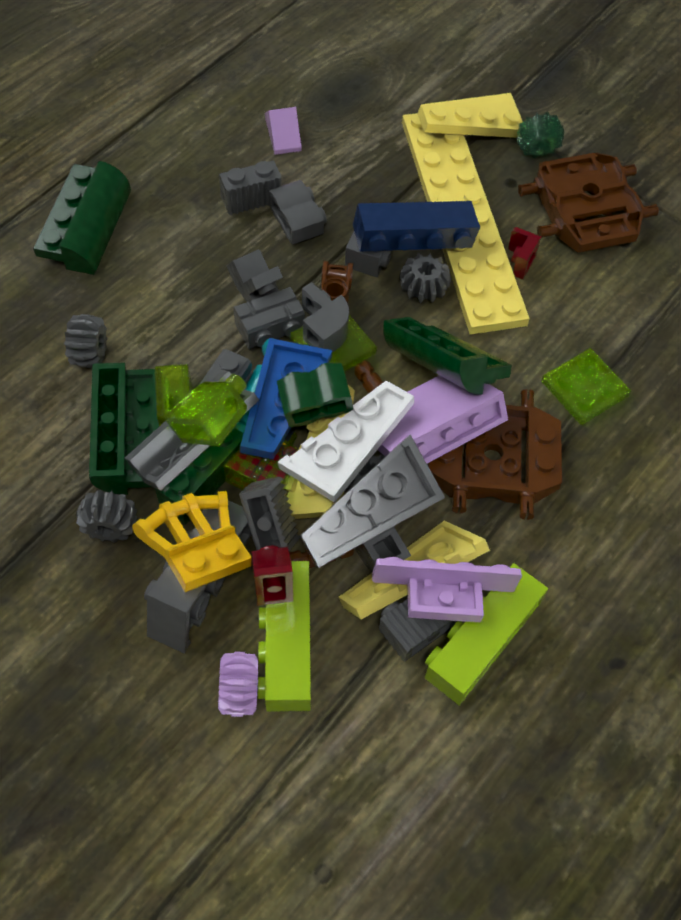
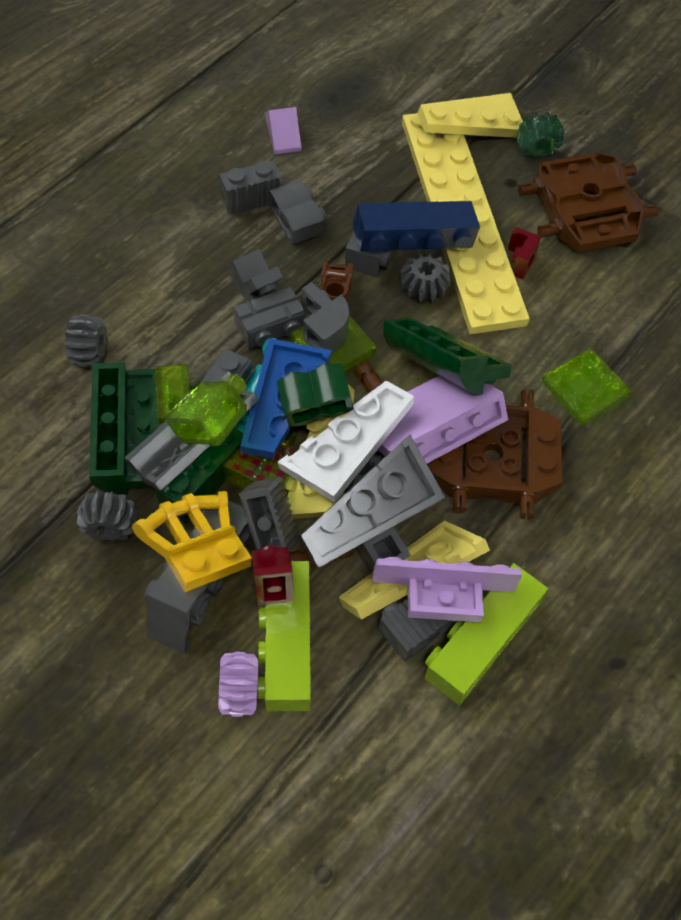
(84, 217): dark green brick -> none

